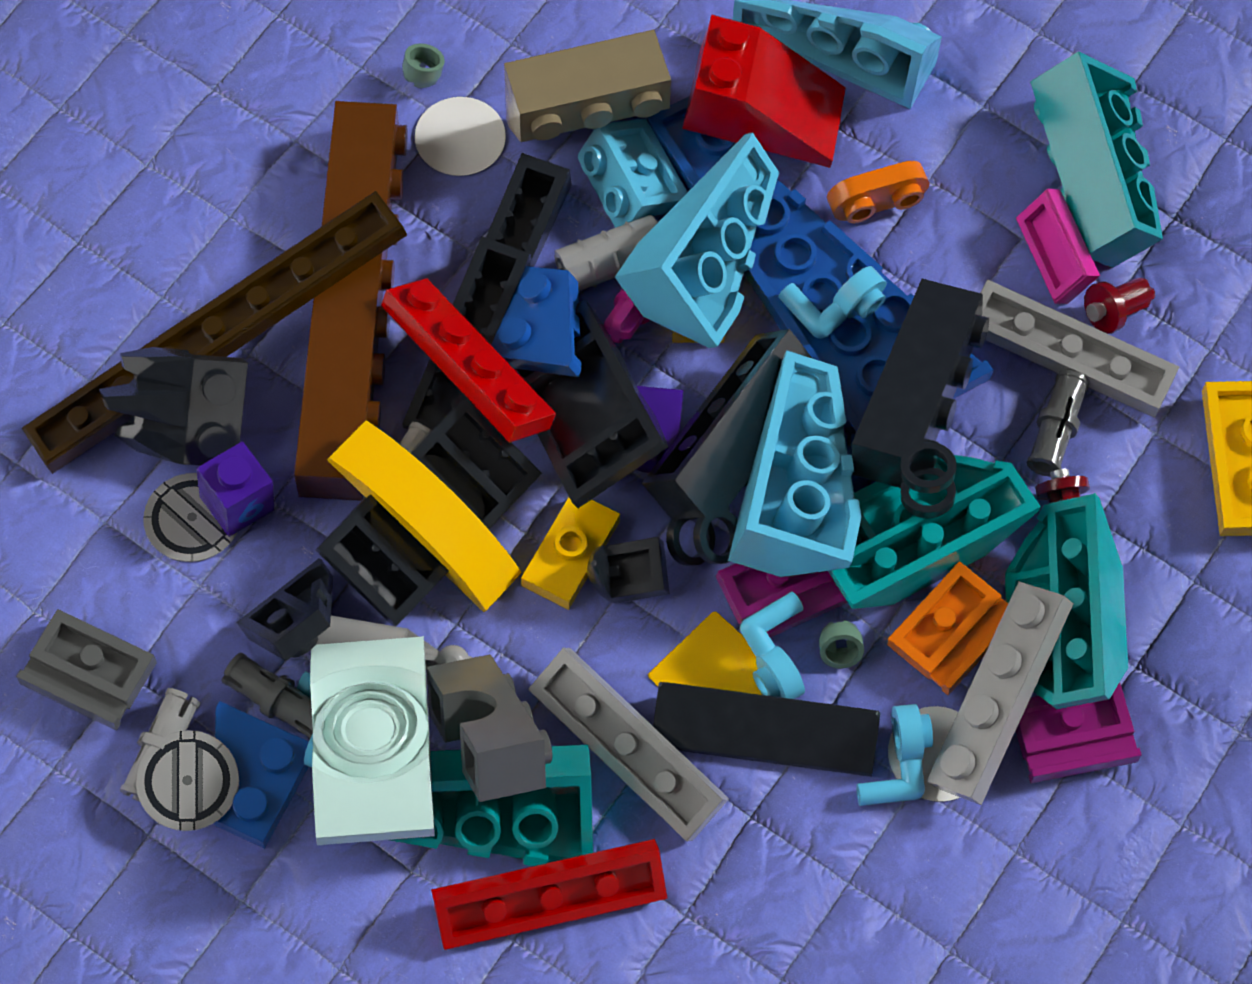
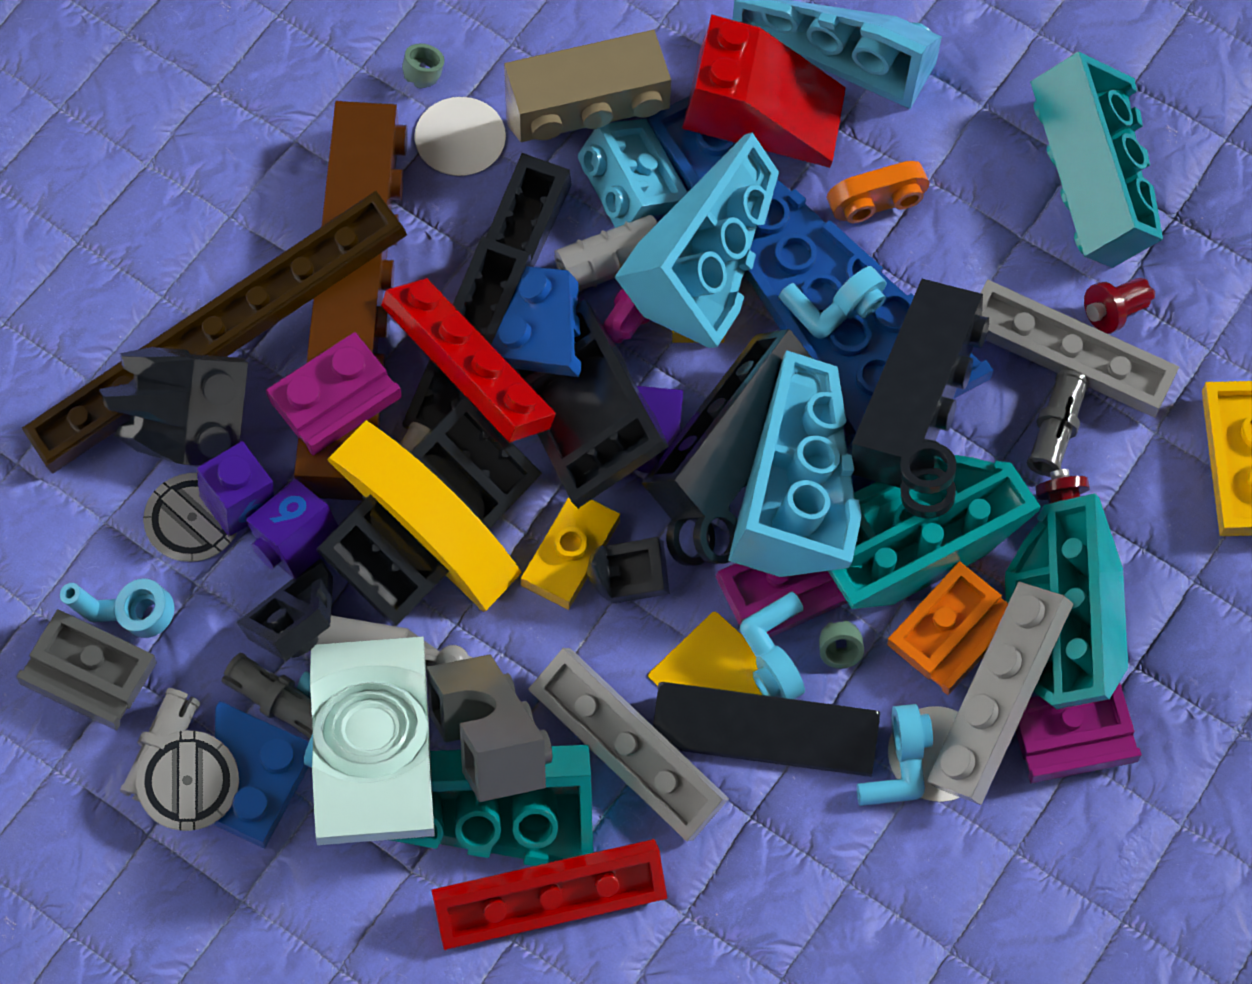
(126, 608): none -> medium azure plate
(291, 529): none -> dark purple brick
(333, 393): none -> magenta plate
(1057, 246): dark pink tile -> none

